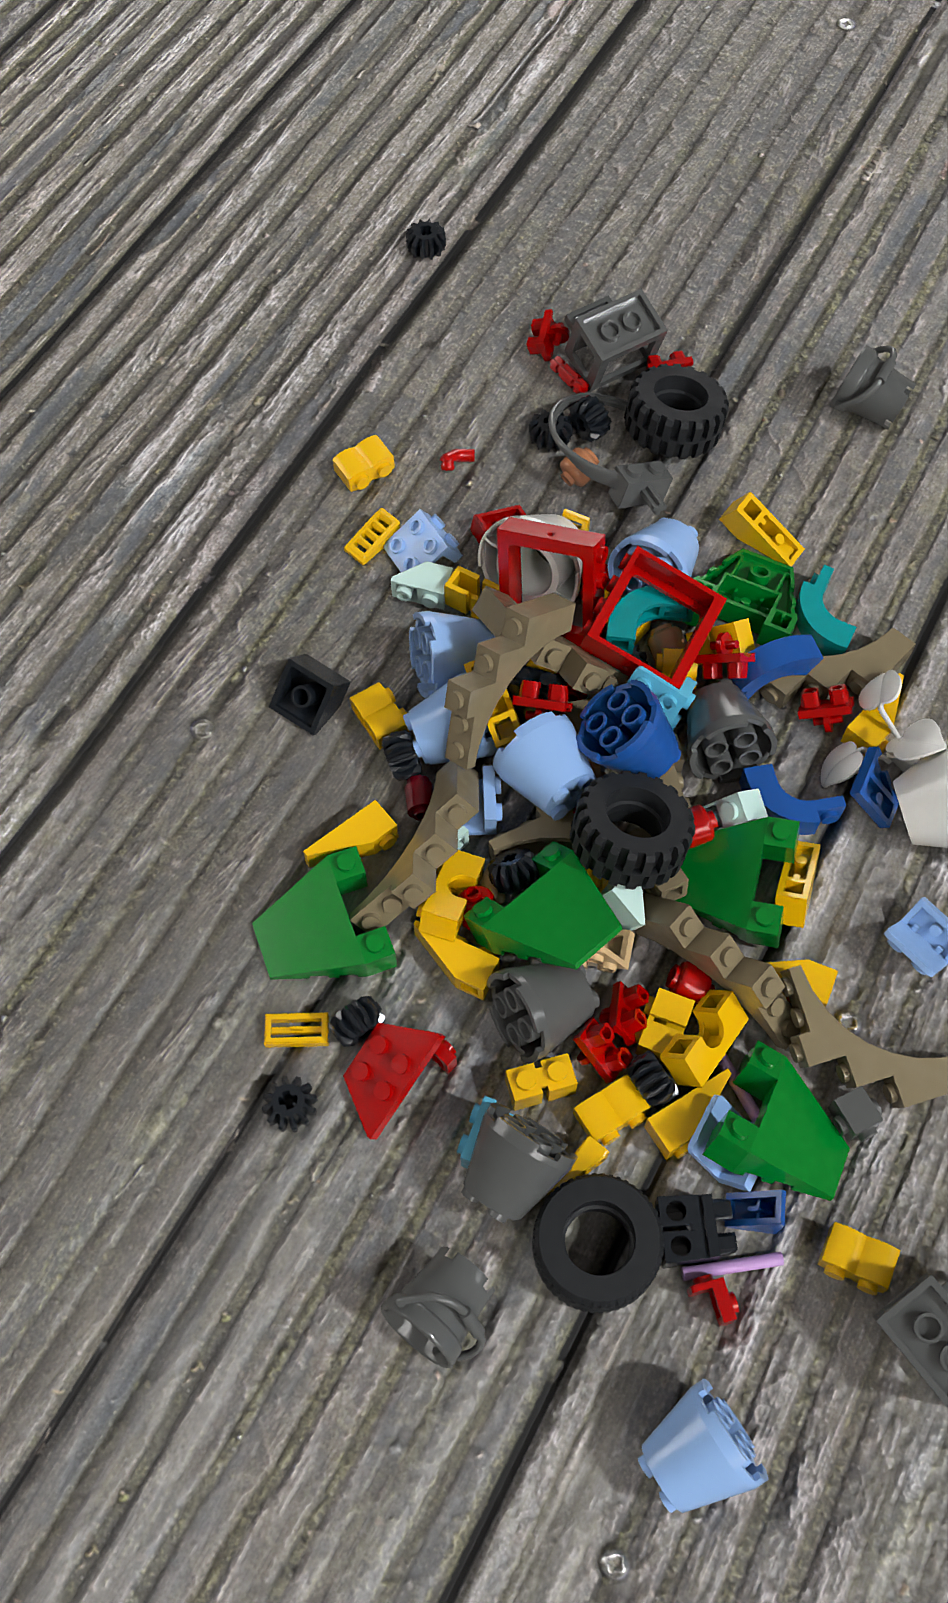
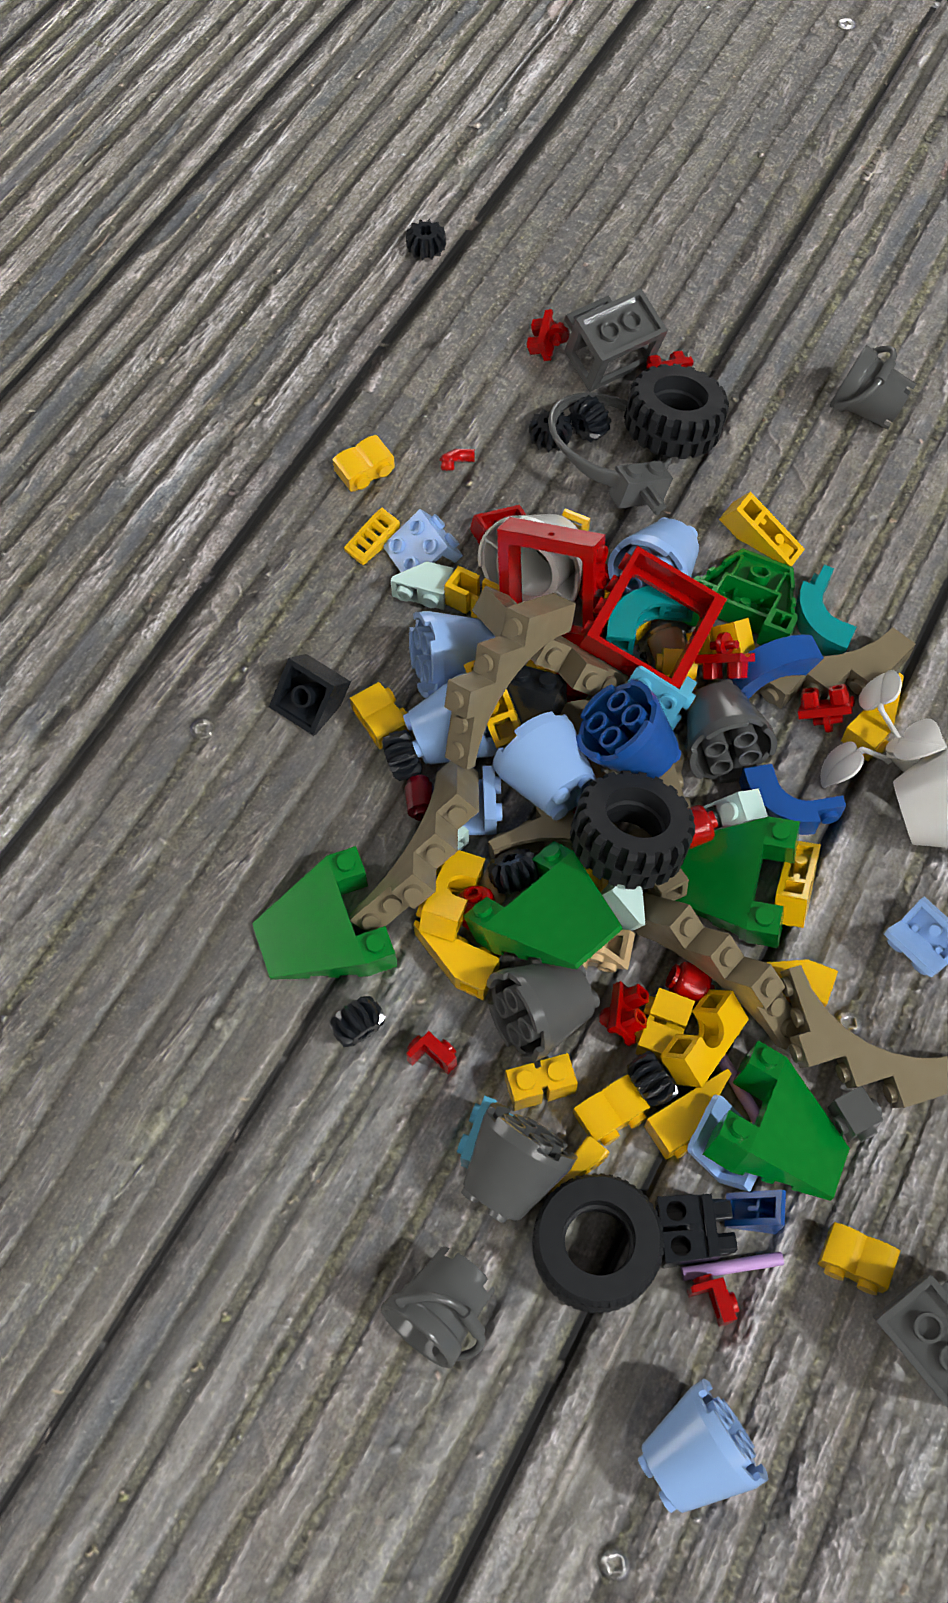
(302, 1104): black gear -> none
(322, 1040): yellow tile -> none
(367, 830): yellow slope -> none
(387, 1071): red wing -> none
(529, 697): red hips -> none
(569, 375): red axle -> none
(571, 474): nougat head -> none
(599, 1050): red hips -> none
(874, 790): blue wing -> none

